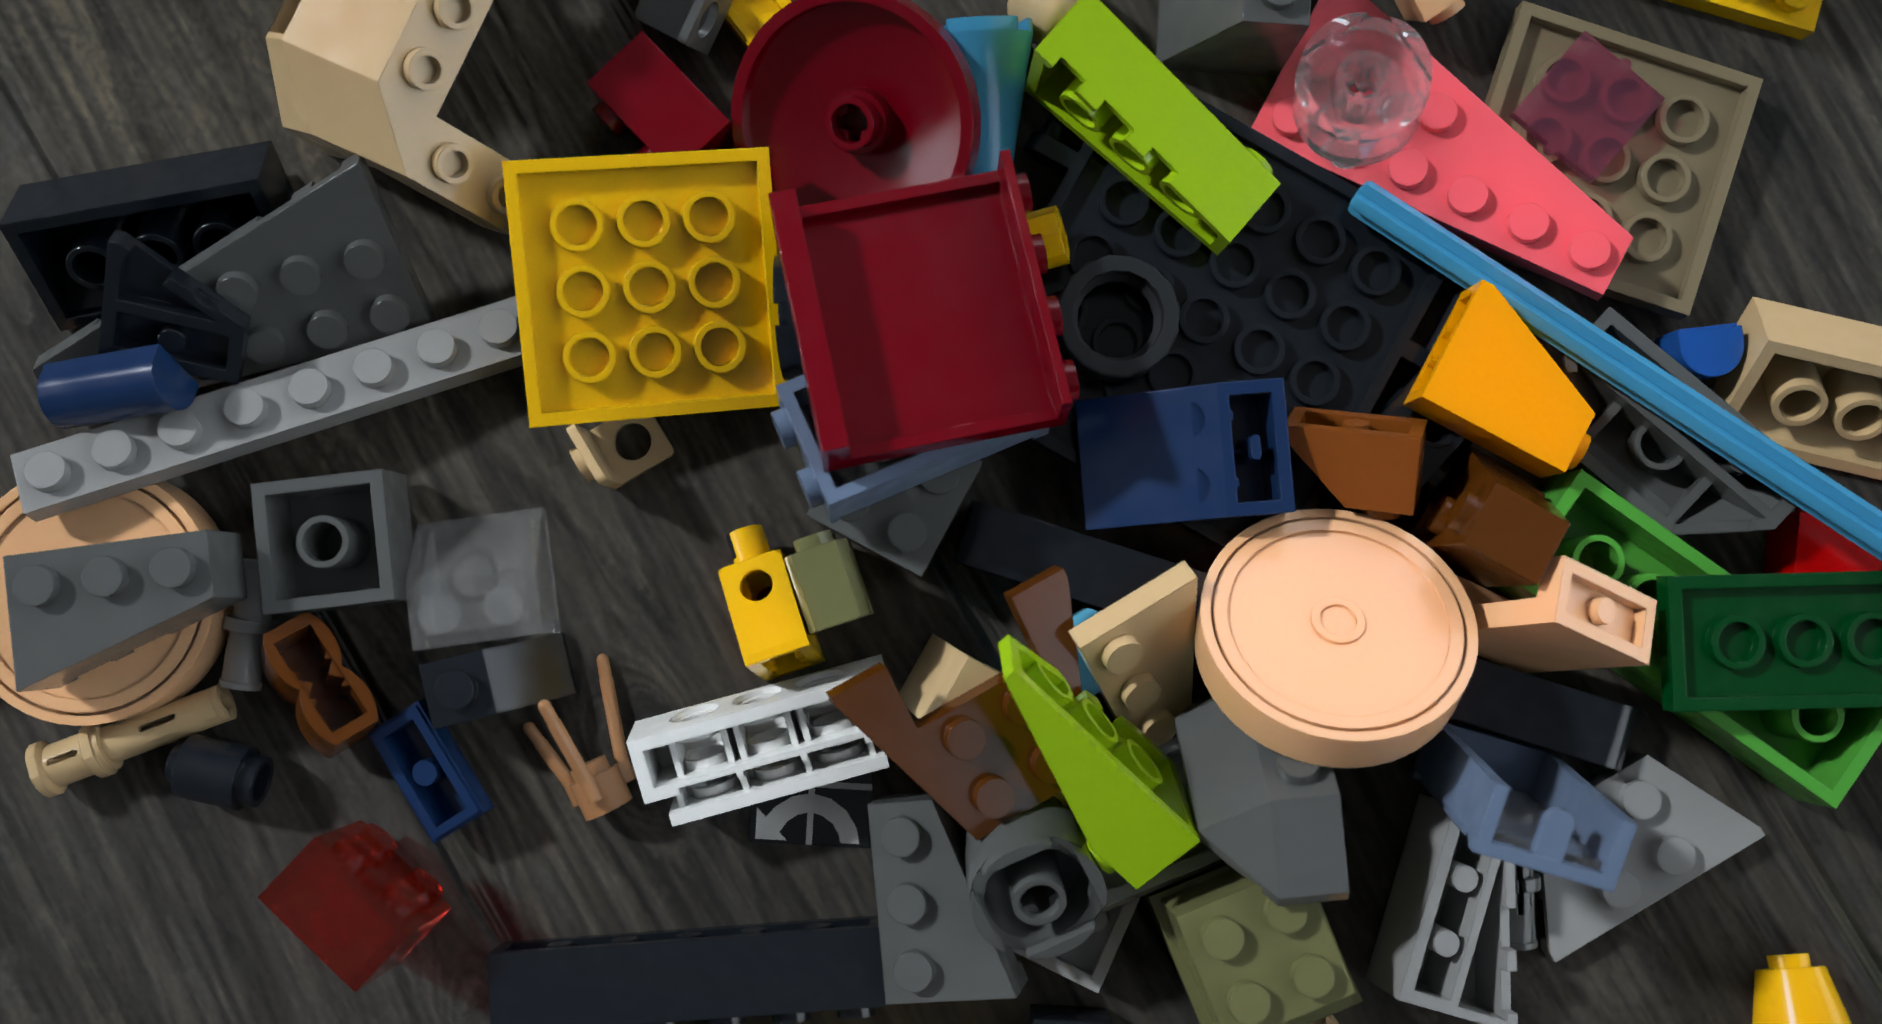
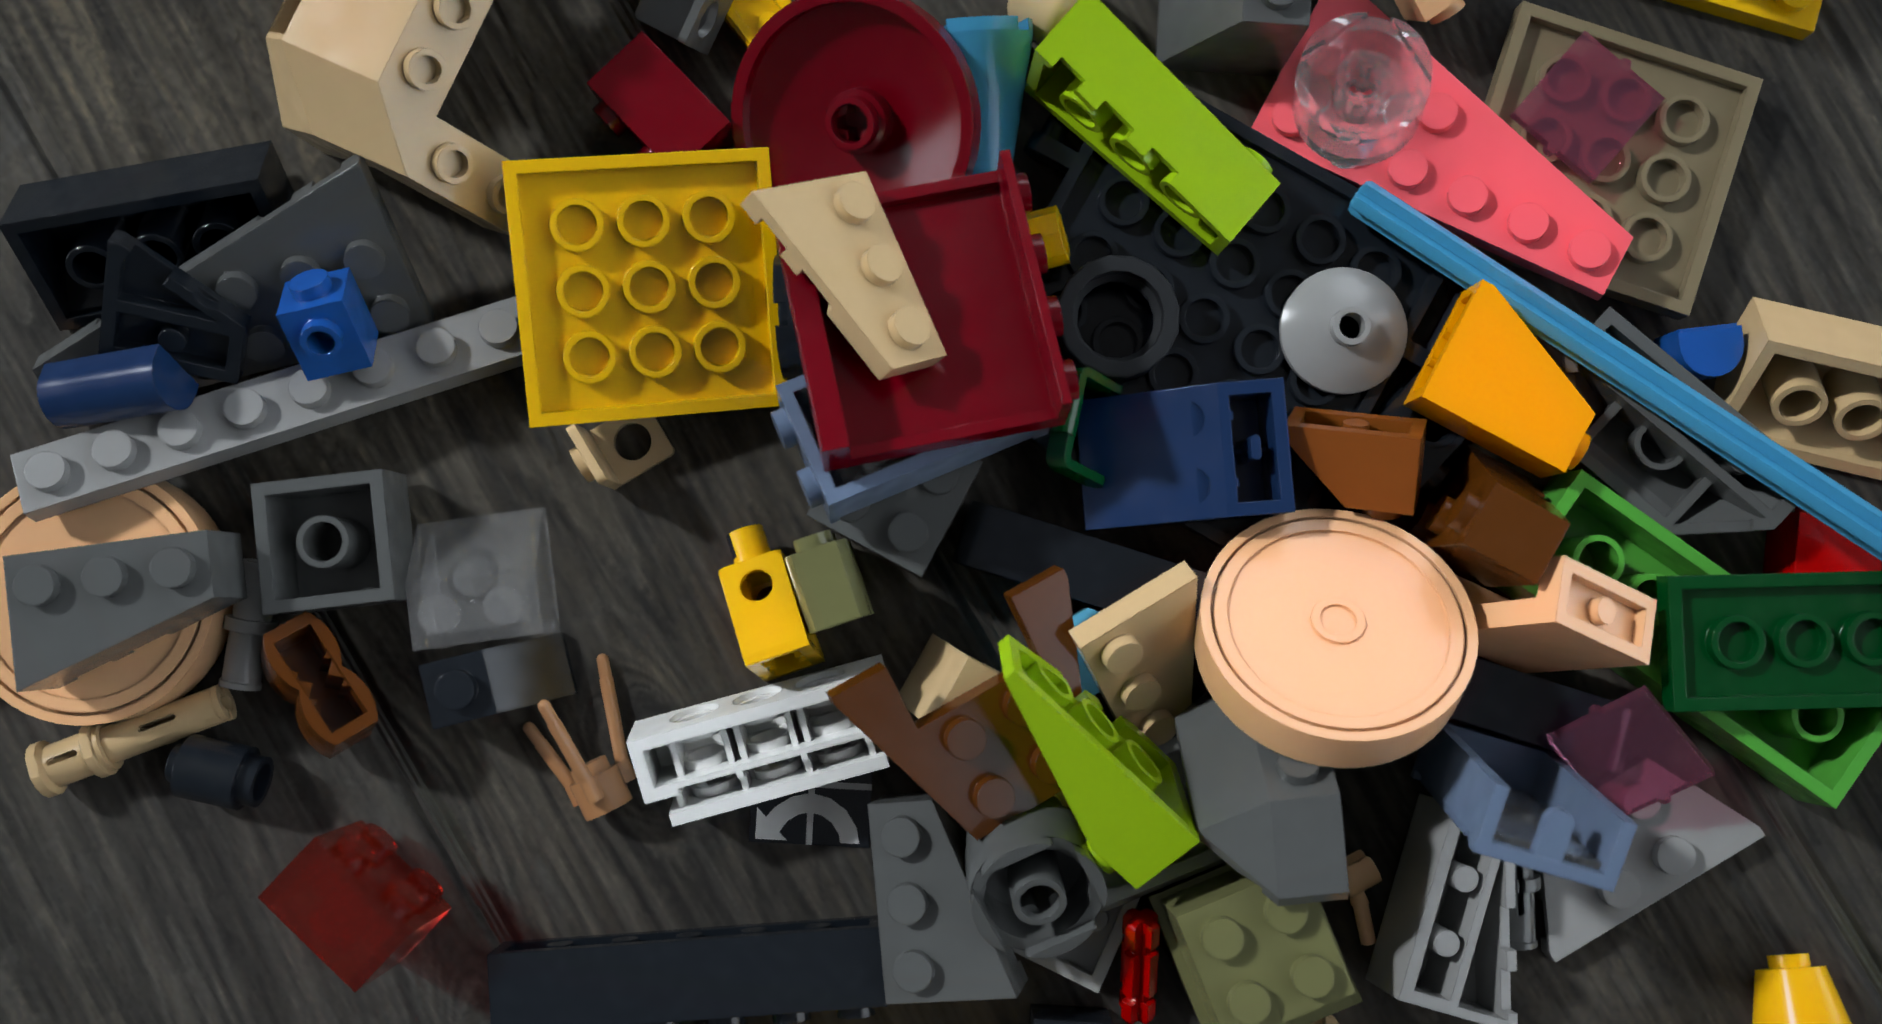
(327, 323): none -> blue brick
(431, 772): dark blue brick -> none
(852, 257): none -> tan wing
(1062, 437): none -> dark green piece
(1139, 965): none -> red axle
(1319, 349): none -> light grey dish
(1362, 876): none -> light nougat hand
(1631, 751): none -> clear pink piece

